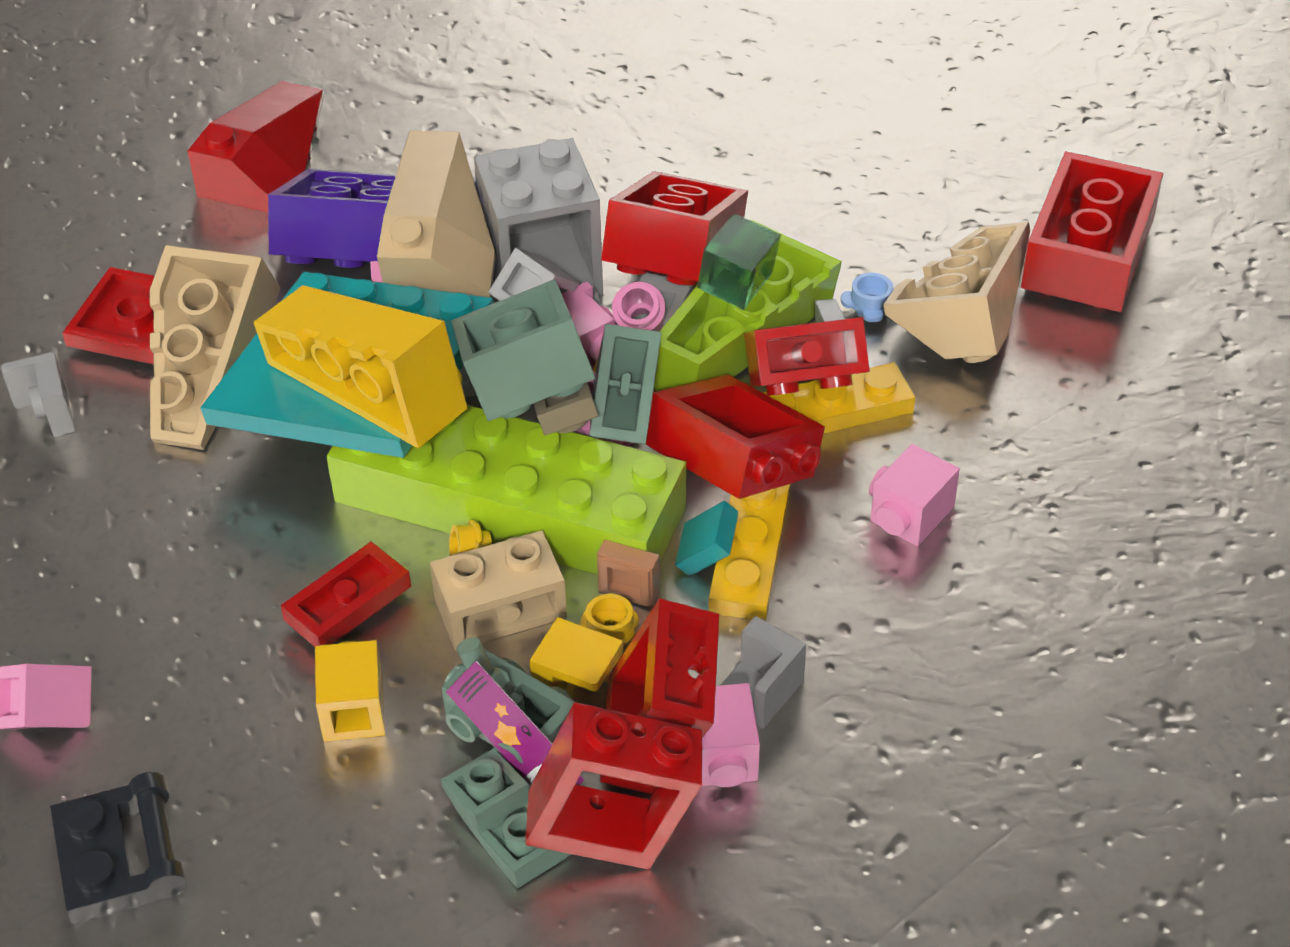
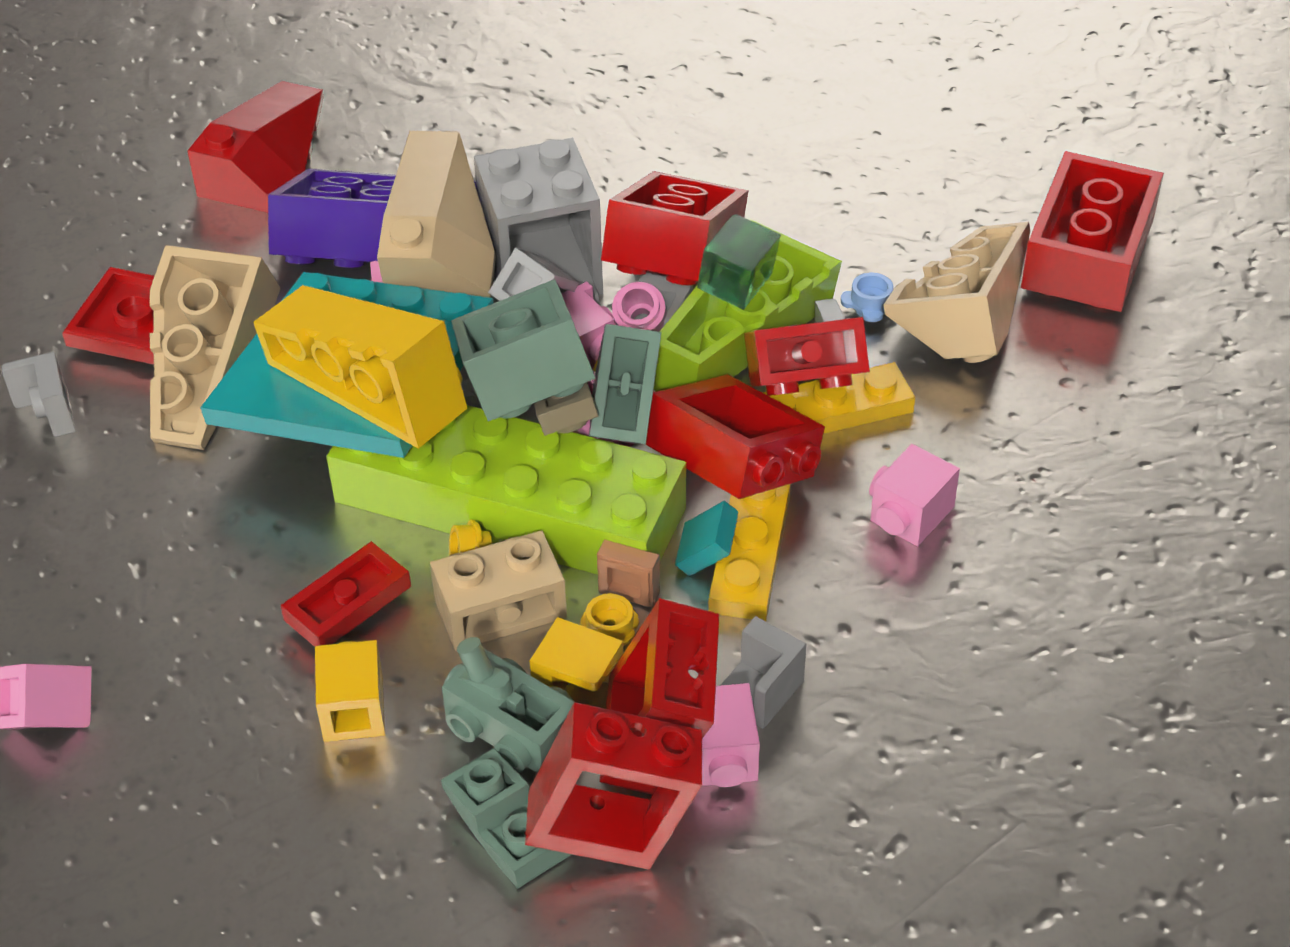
(95, 850): black plate -> none
(501, 720): magenta sticker -> none

